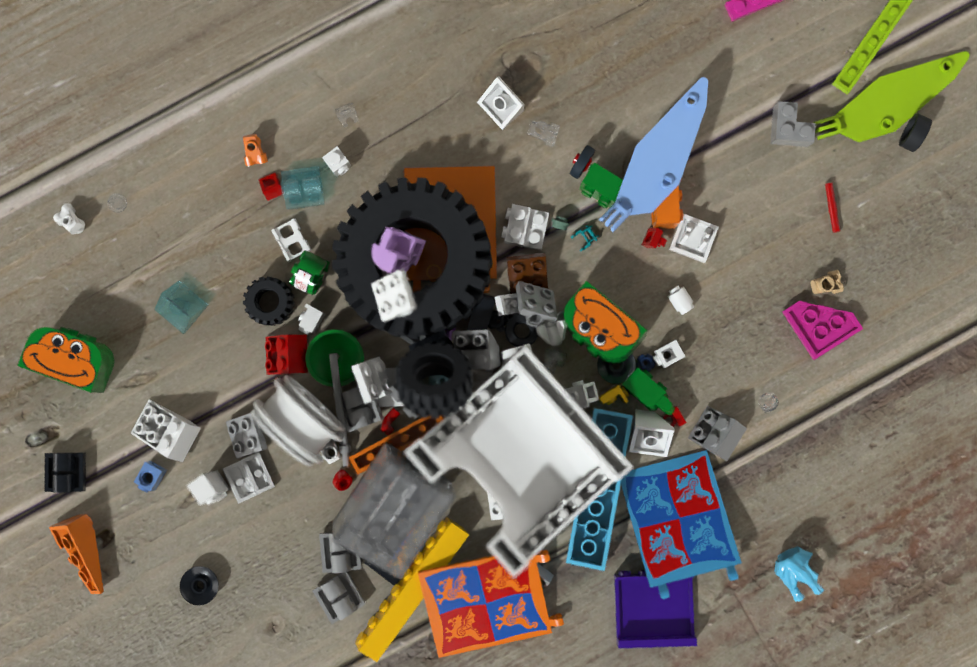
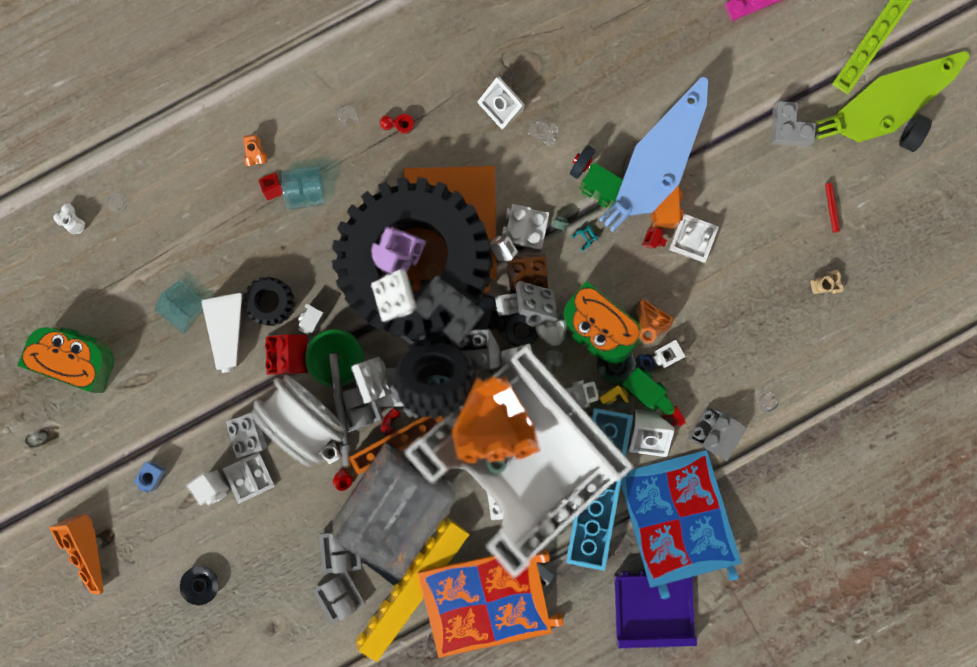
(65, 472): black plate -> none
(165, 431): white slope -> none
(223, 323): none -> white slope
(284, 243): white piece -> none
(309, 272): green brick -> none
(337, 161): white brick -> none
(387, 123): none -> red plate
(465, 311): none -> dark grey plate
(494, 424): none -> orange panel
(497, 466): none -> sand green plate
(503, 248): none -> white slope
(652, 320): none -> orange plate
(680, 299): white brick -> none
(794, 567): medium azure piece -> none
(821, 326): dark pink plate -> none

